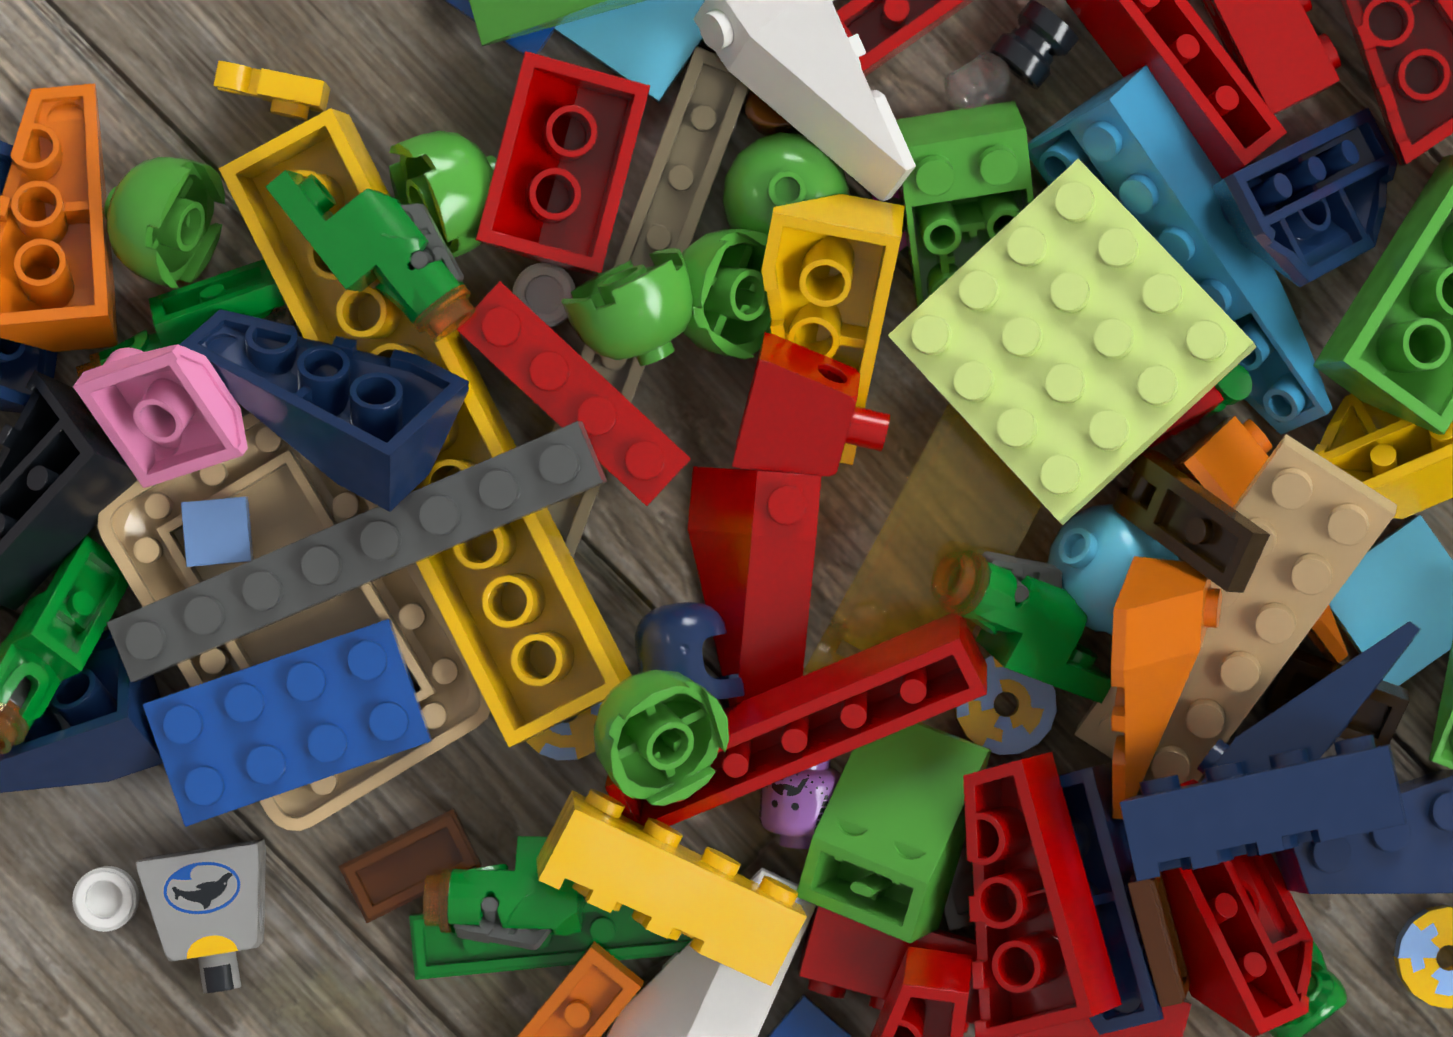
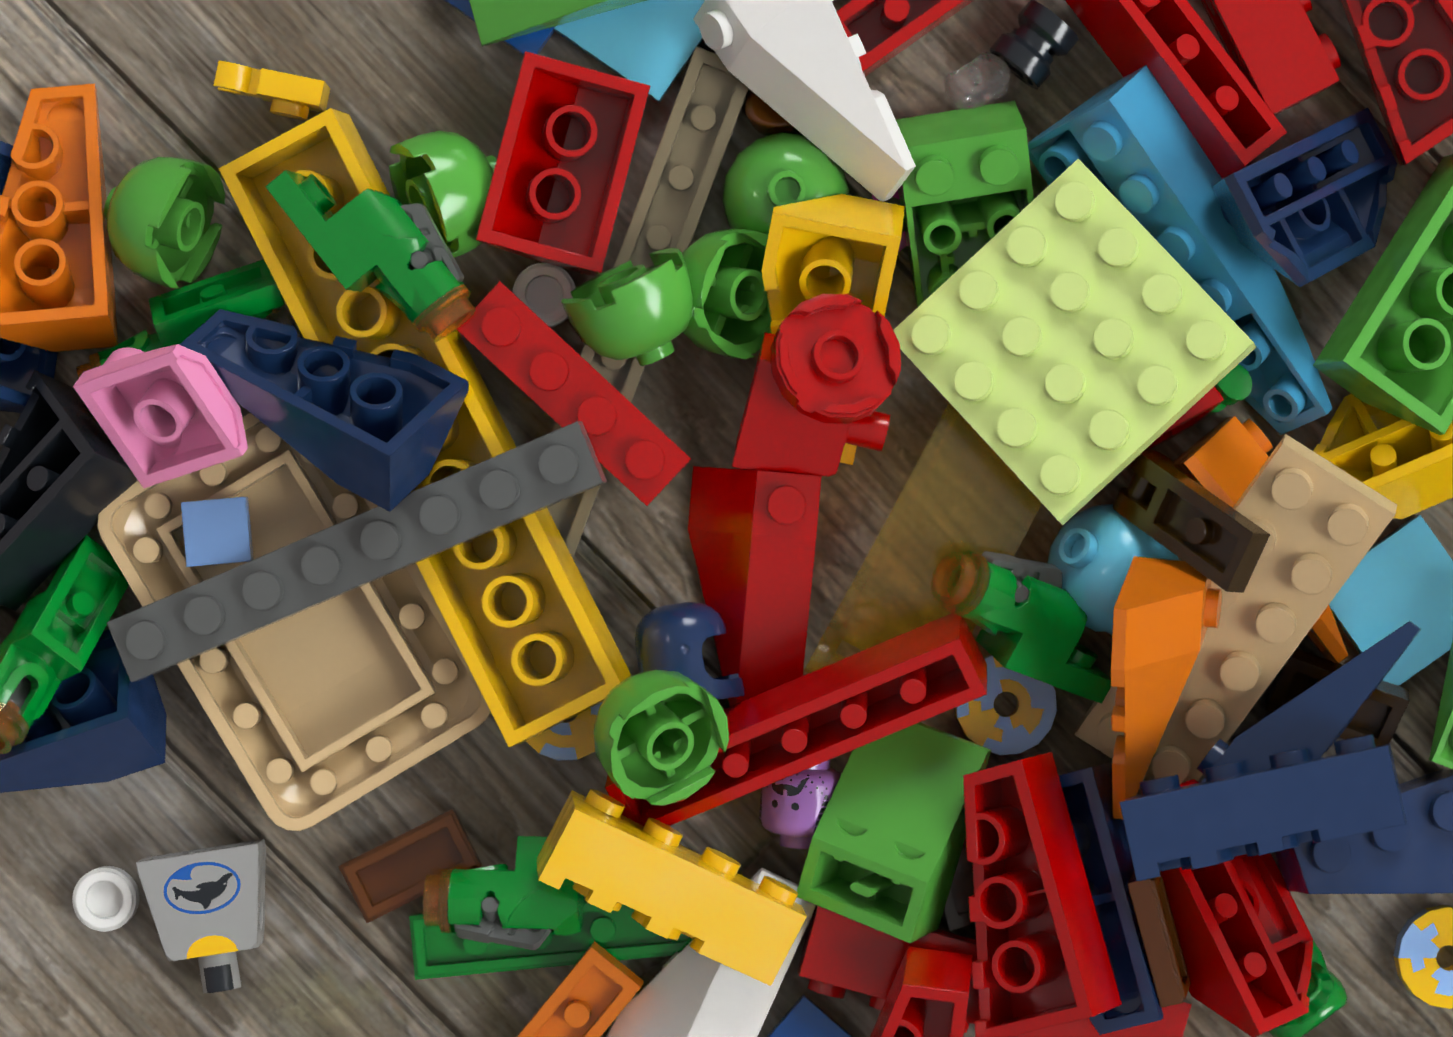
(287, 722): blue plate -> none
(835, 359): none -> red tile

